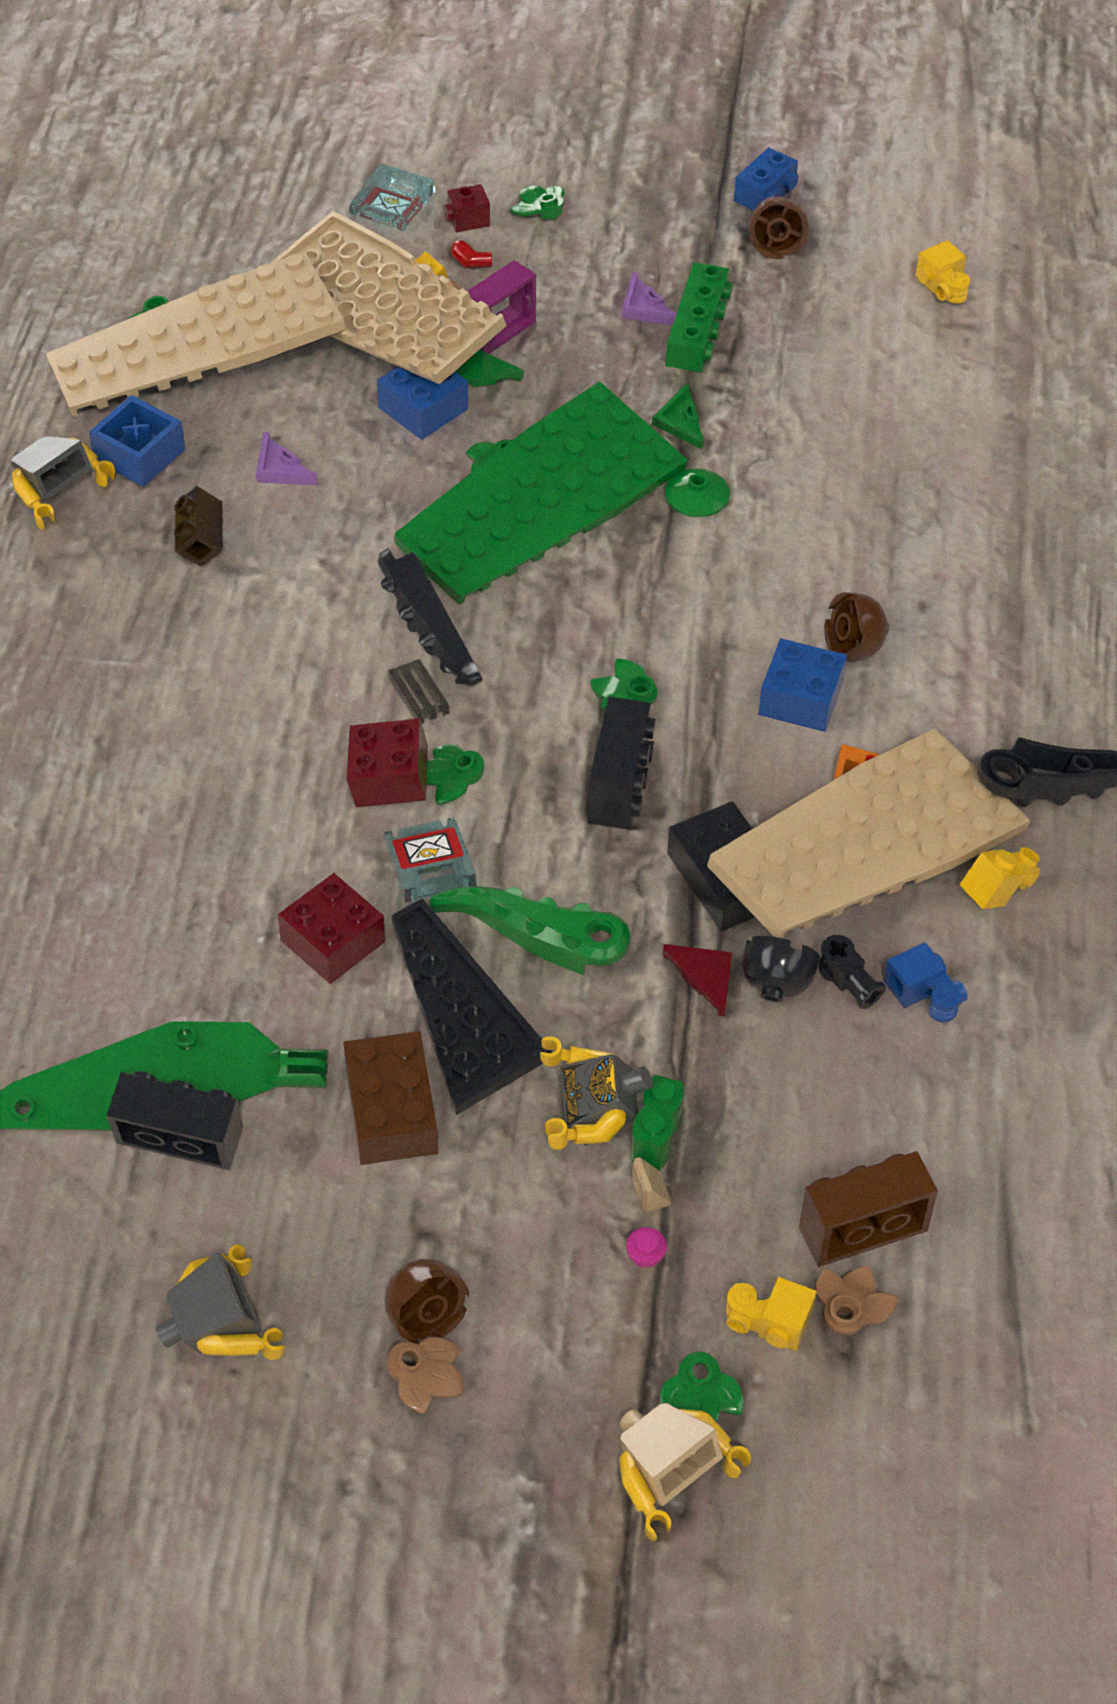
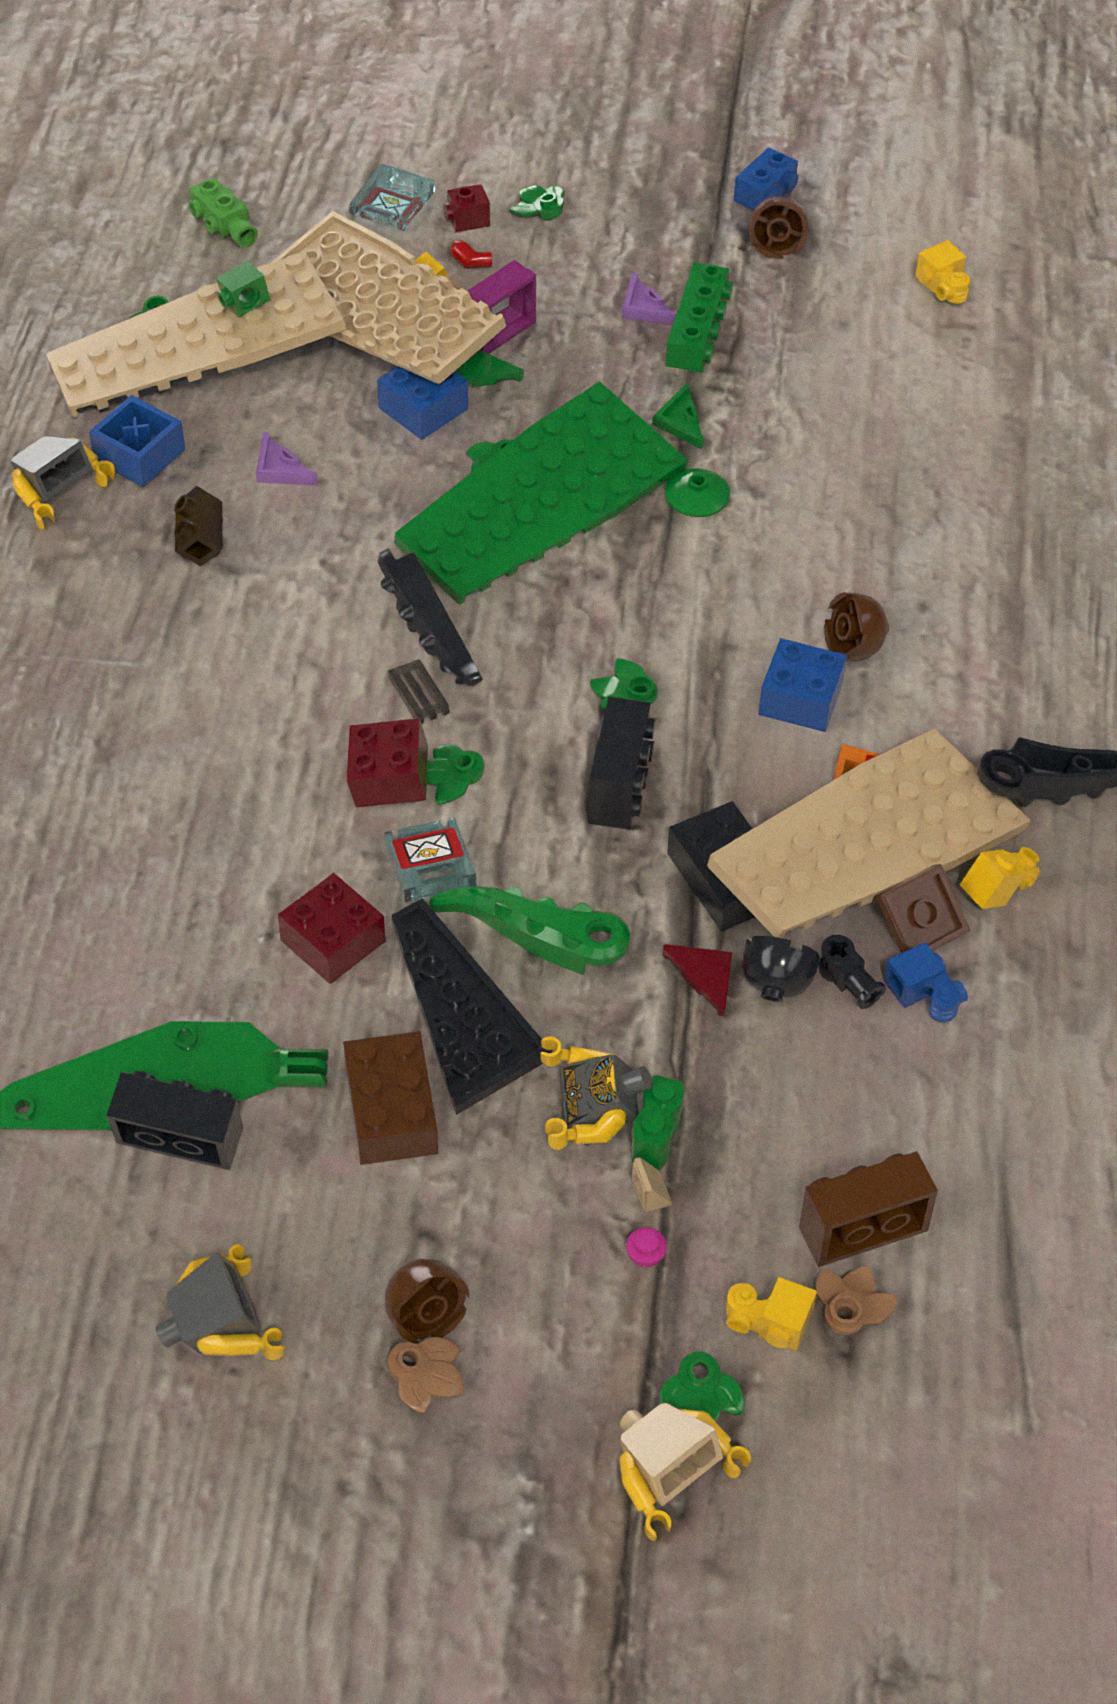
(222, 212): none -> bright green brick
(242, 289): none -> green brick
(923, 910): none -> reddish brown plate

